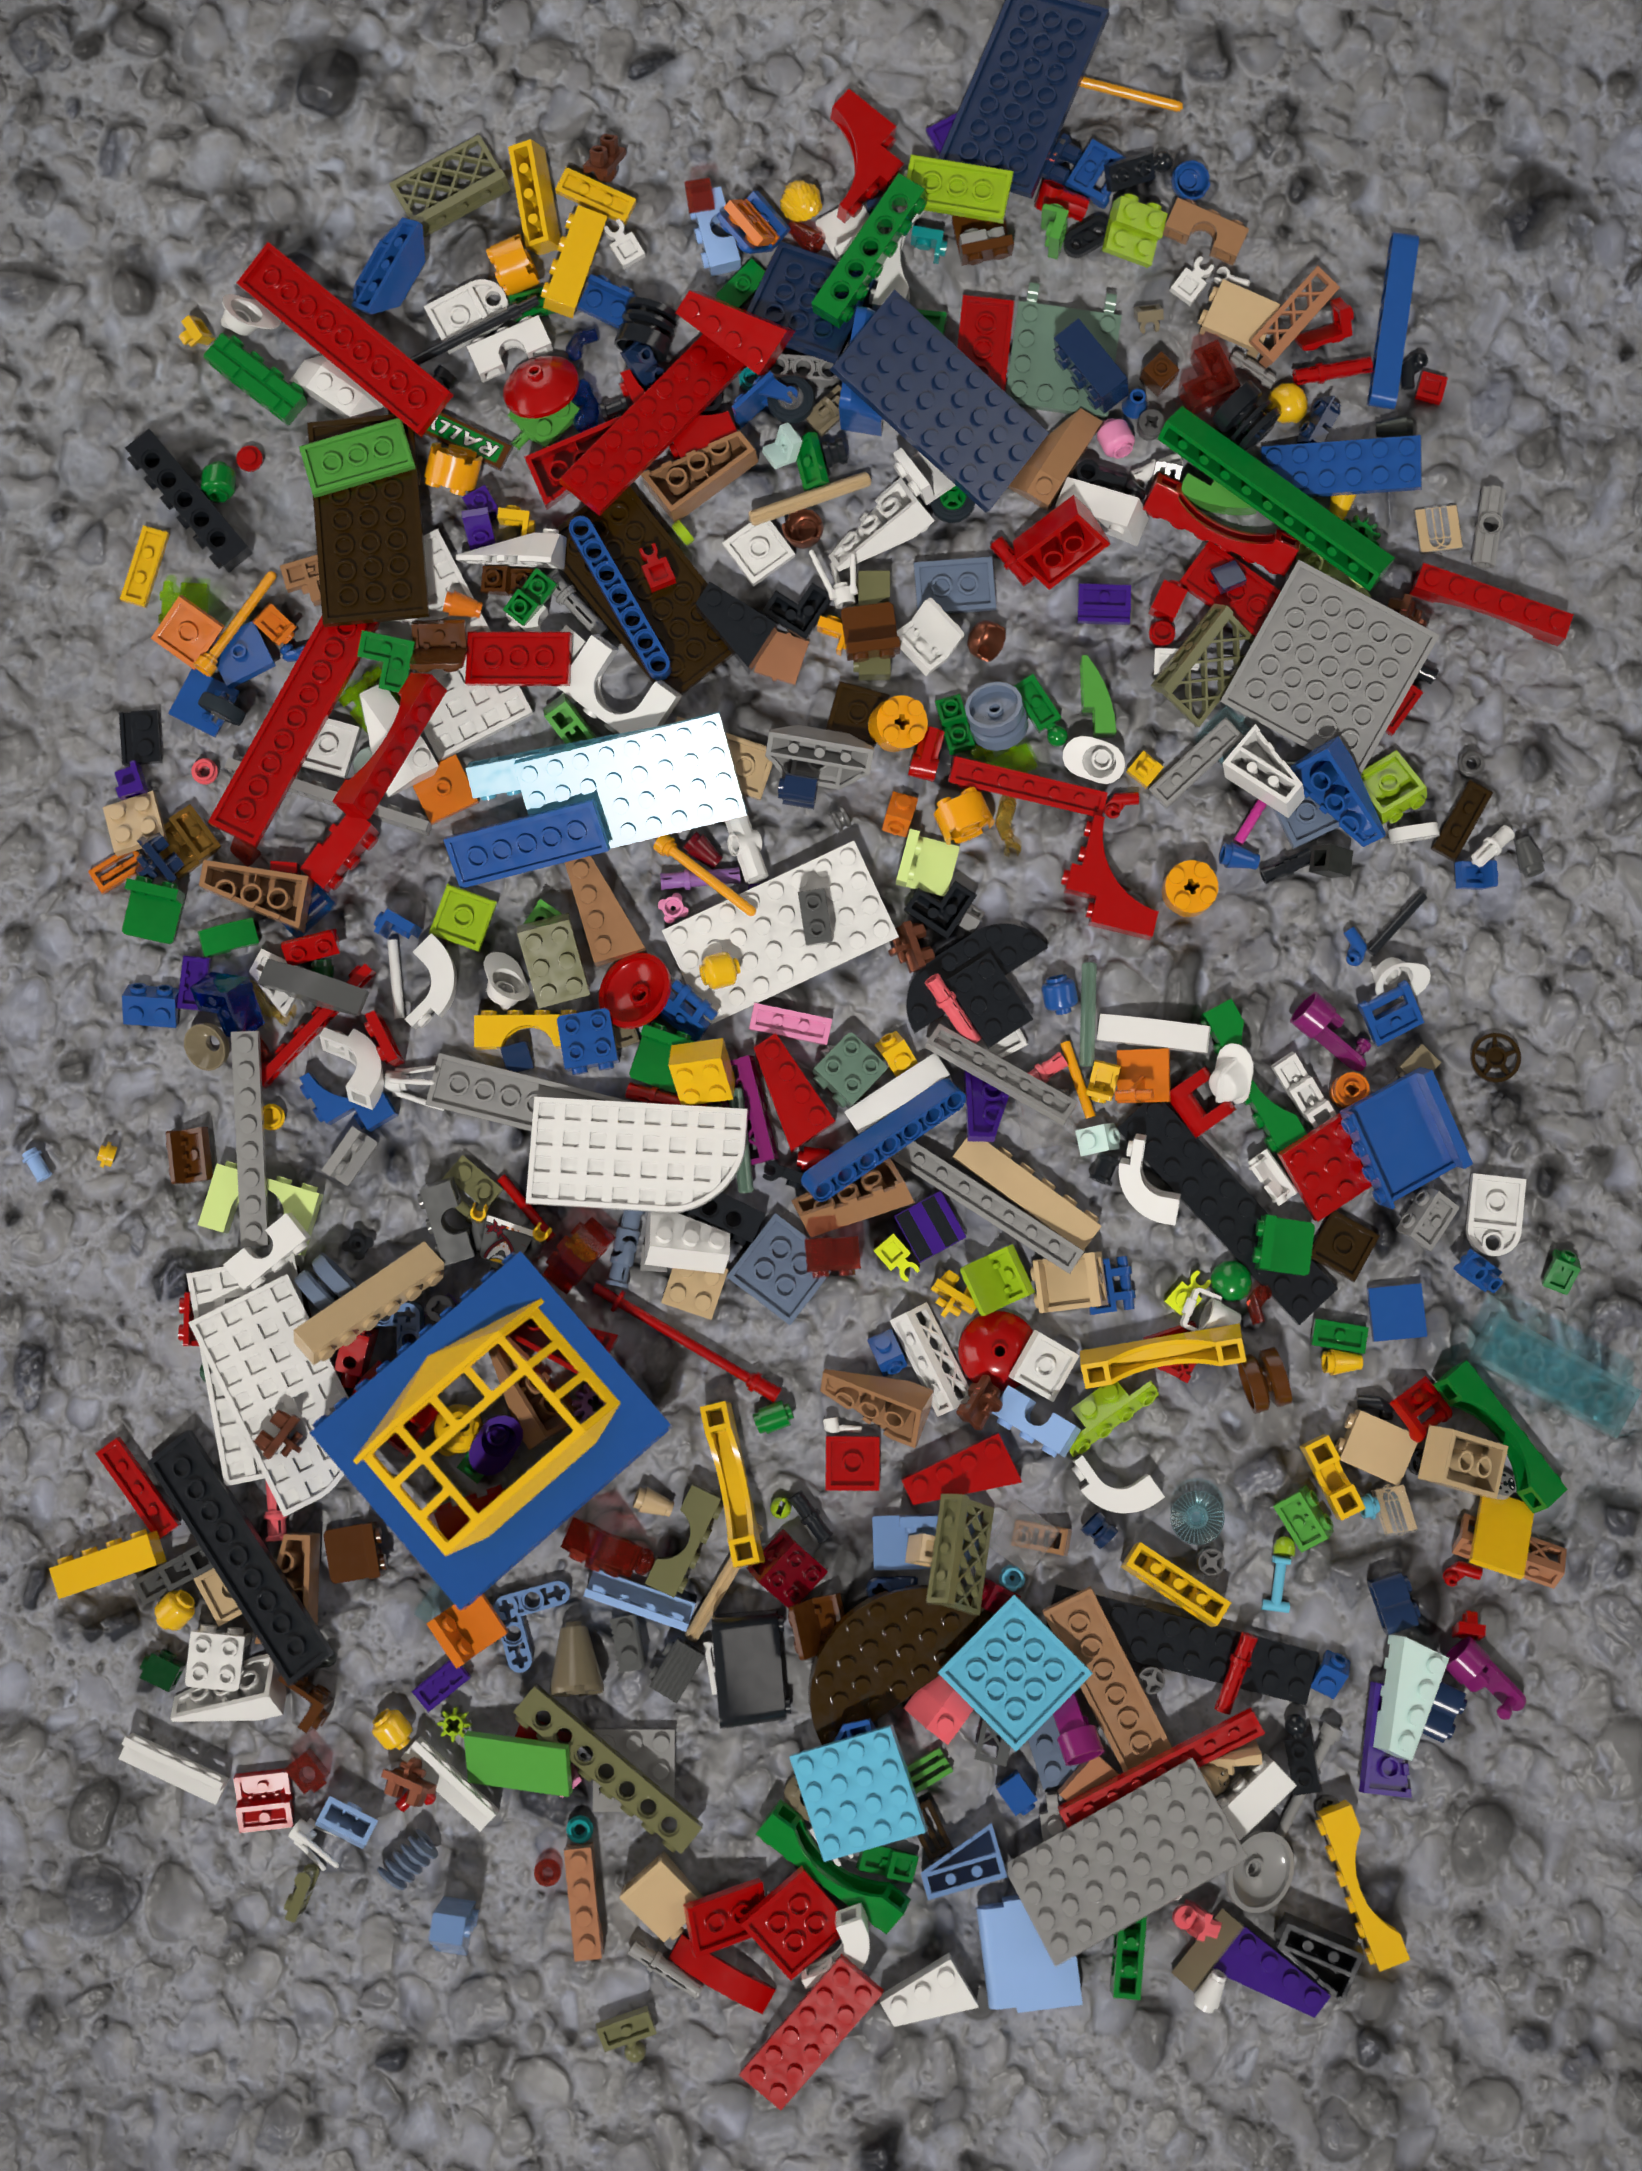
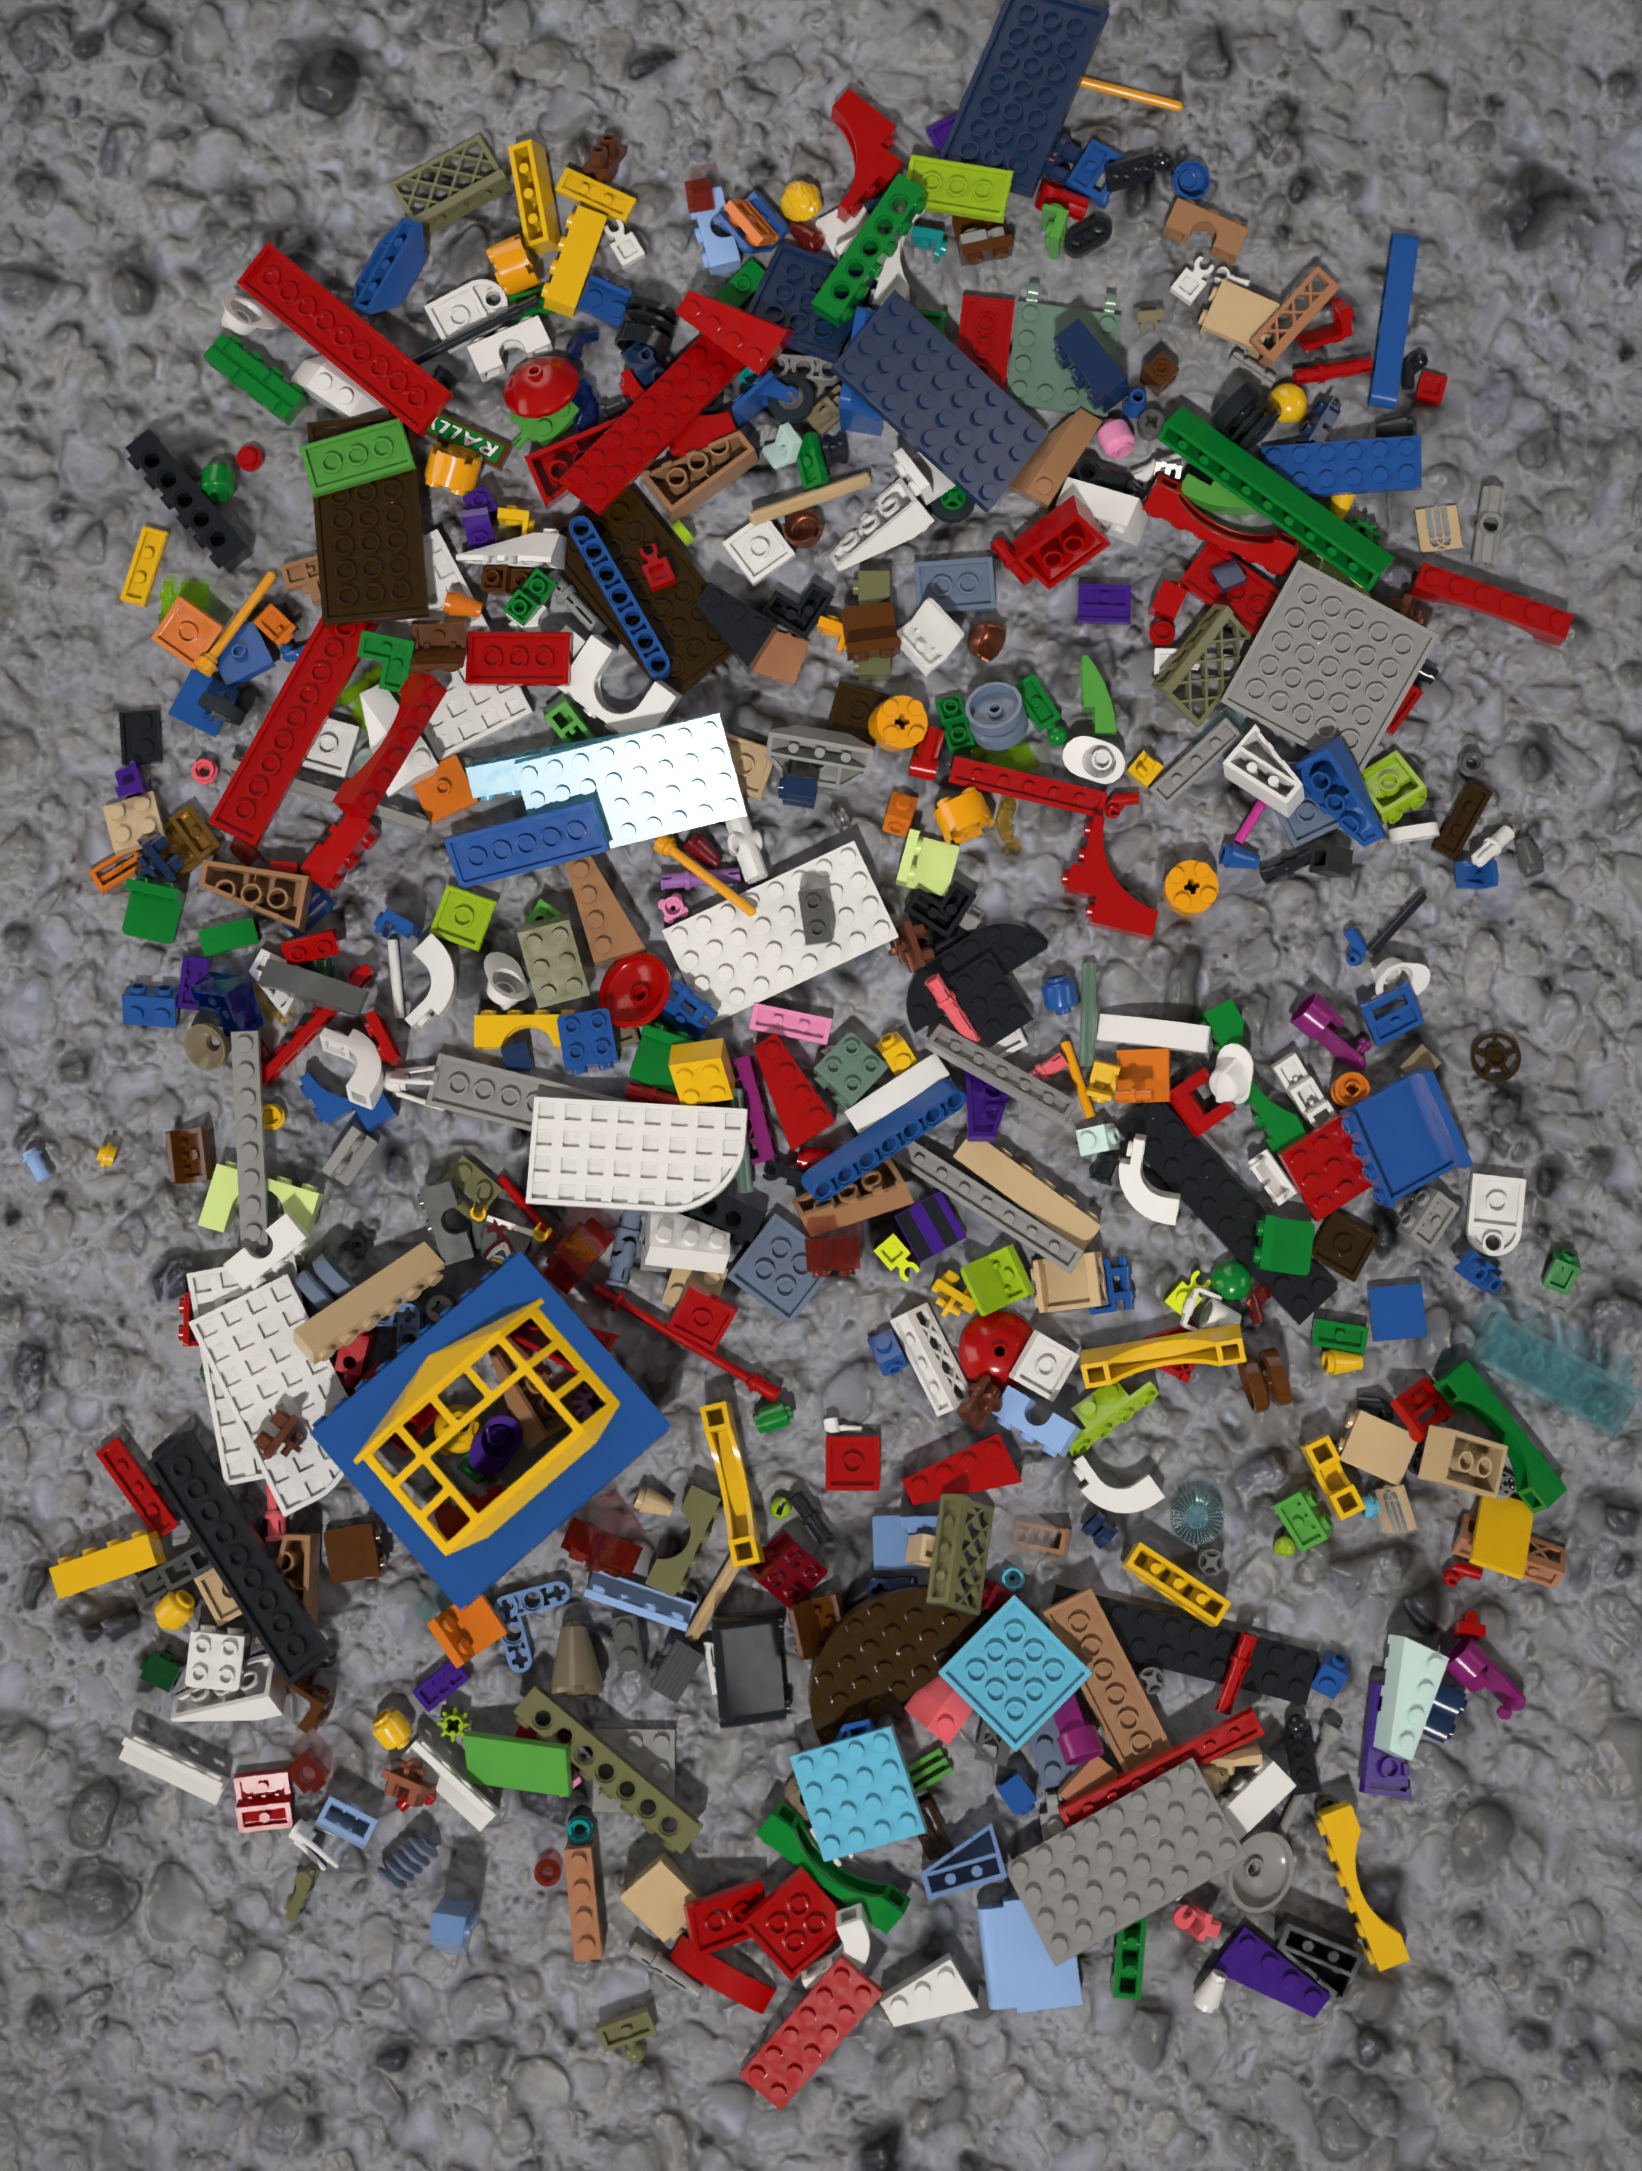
(195, 332): yellow tile -> none
(645, 1562): clear red plate -> none
(702, 1317): none -> red plate
(719, 970): yellow head -> none
(841, 592): white plant -> none
(888, 1862): green slope -> none
(890, 1403): medium nougat wedge -> none
(1134, 230): lime plate -> none
(1205, 1955): dark tan tile -> none
(1214, 381): clear red brick -> none
(1276, 1603): medium azure piece -> none
(1393, 1602): dark blue brick -> none

